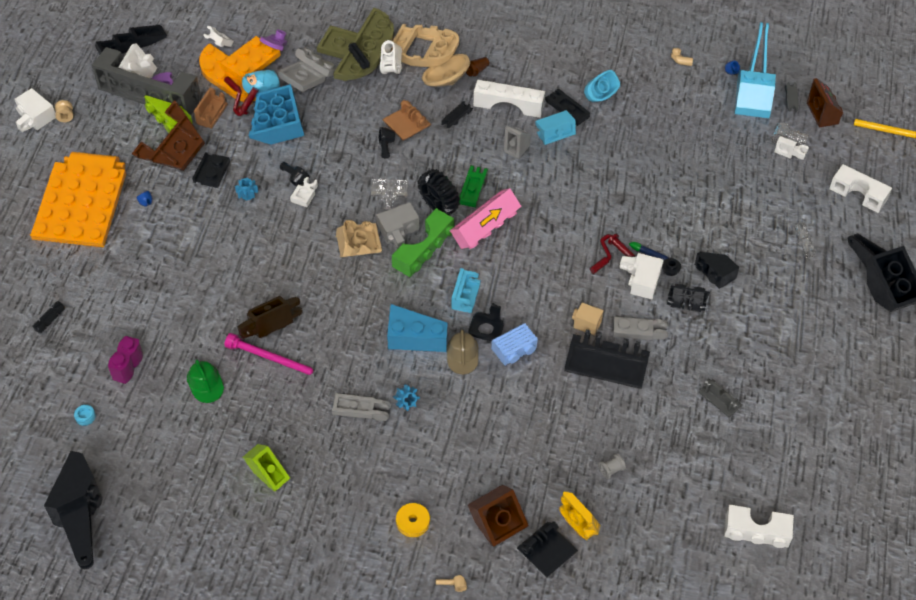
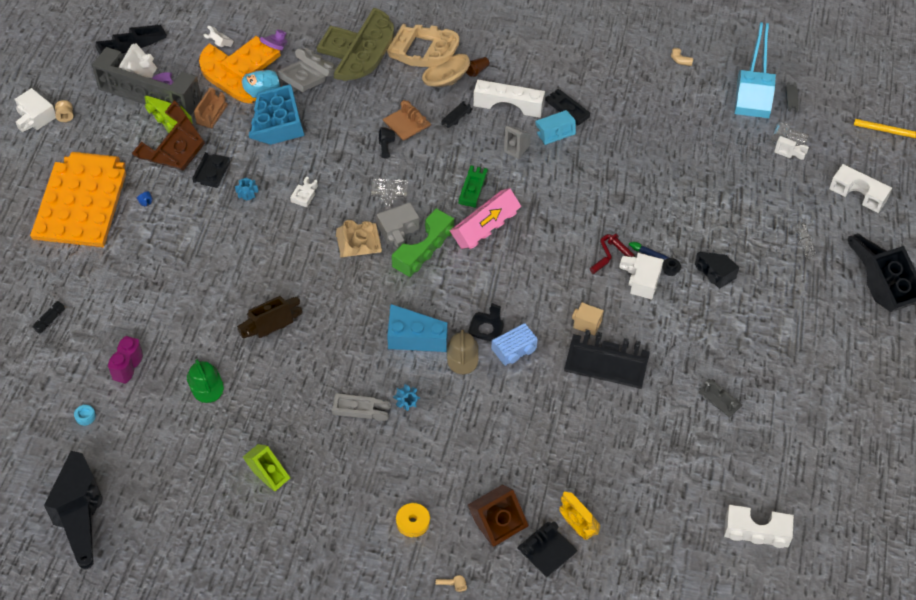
(234, 342): dark pink piece -> none
(244, 108): dark red piece -> none
(297, 173): black bar -> none
(359, 55): black axle -> none
(390, 60): white piece -> none
(438, 191): black gear -> none
(465, 291): medium azure hinge -> none
(602, 86): medium azure piece -> none
(612, 466): light grey bush -> none
(640, 328): light grey hinge -> none
(680, 291): black hinge -> none
(732, 67): blue hinge -> none
(823, 104): reddish brown slope -> none

